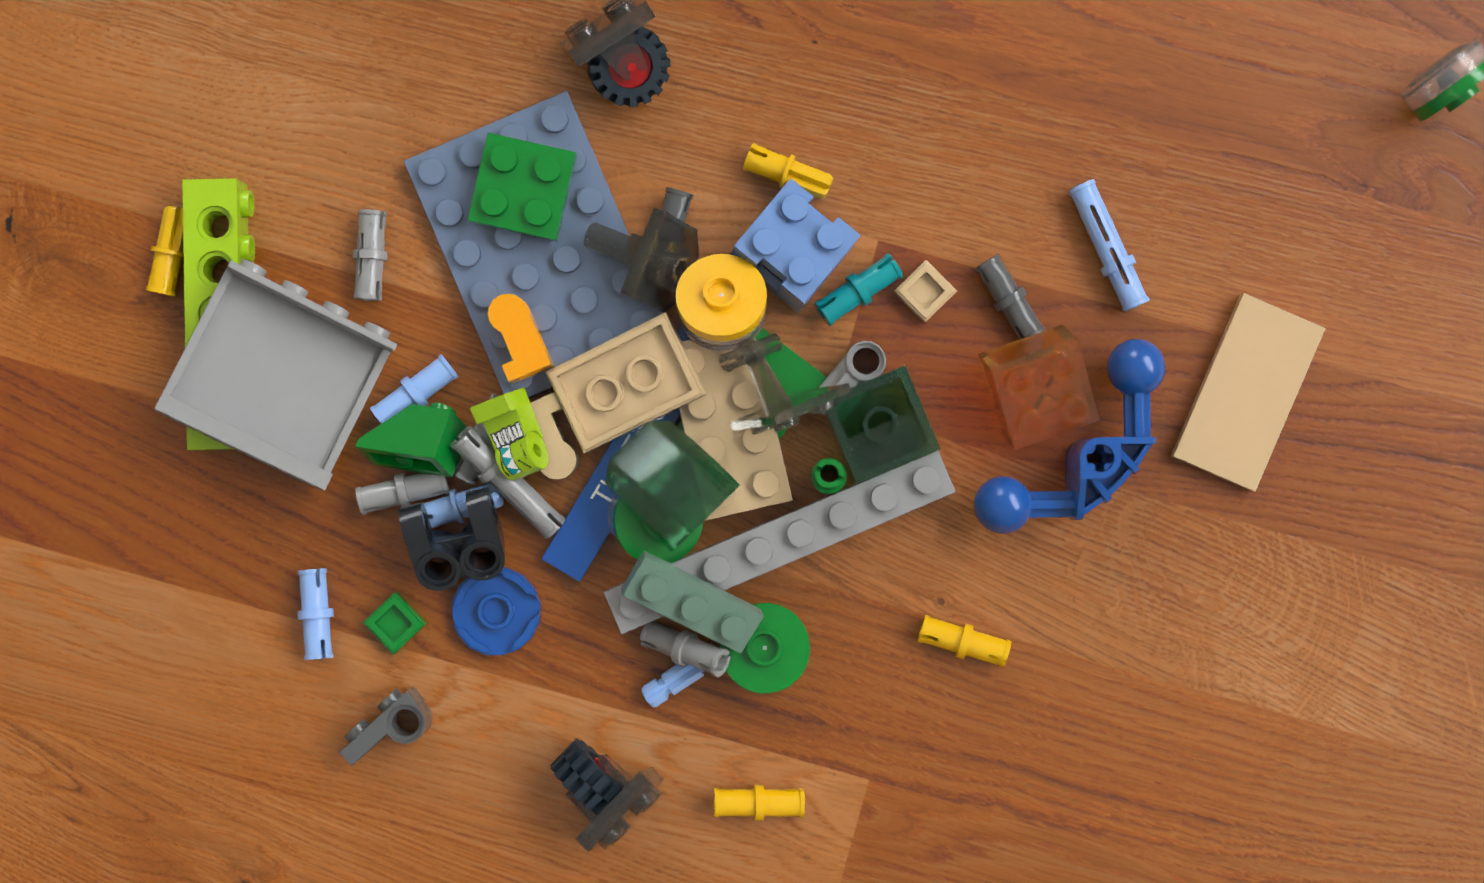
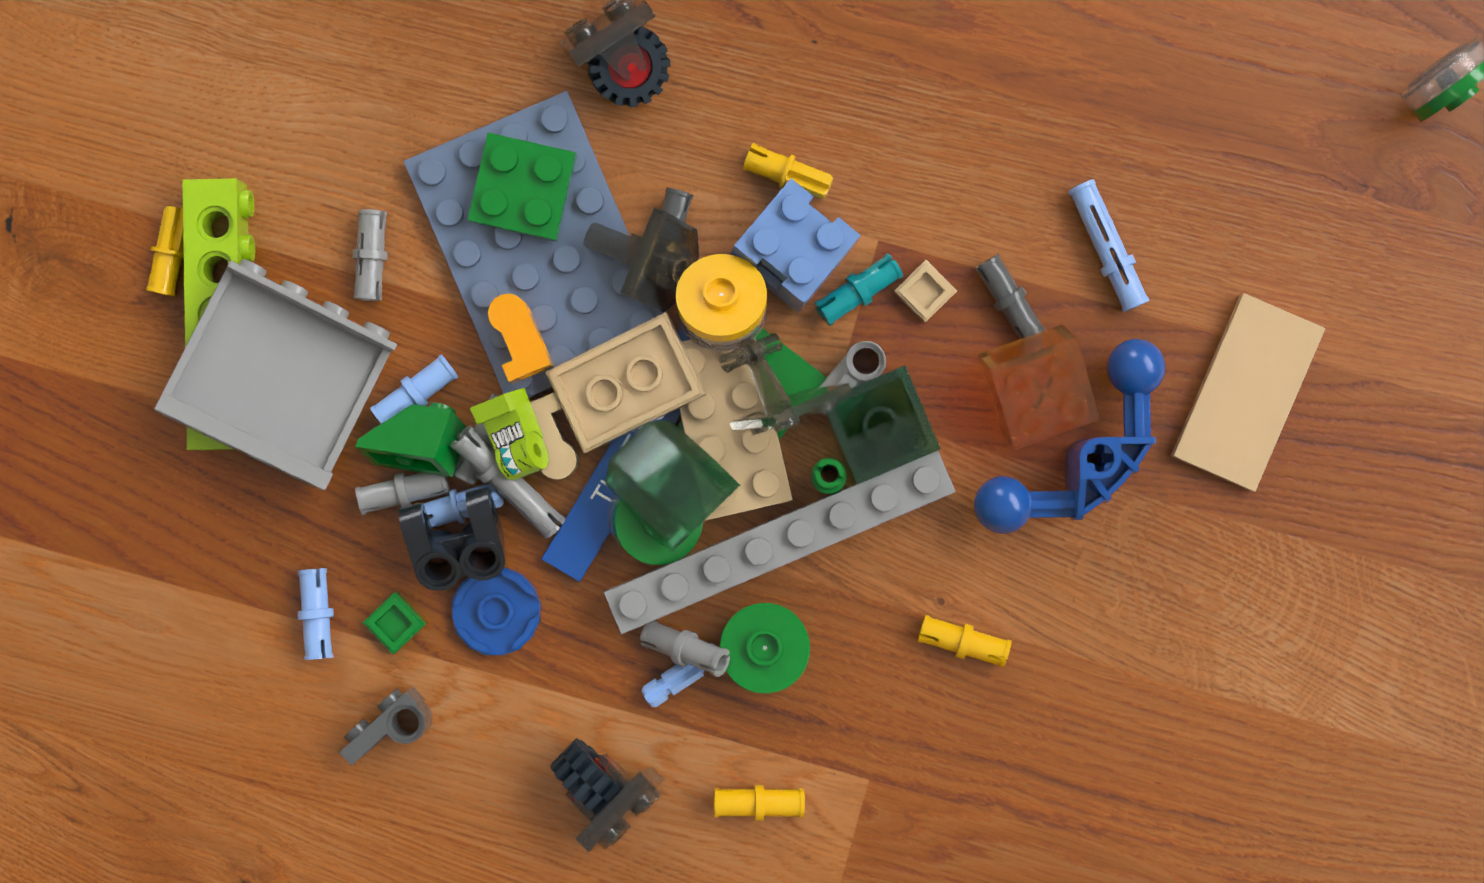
(692, 602): sand green plate -> none

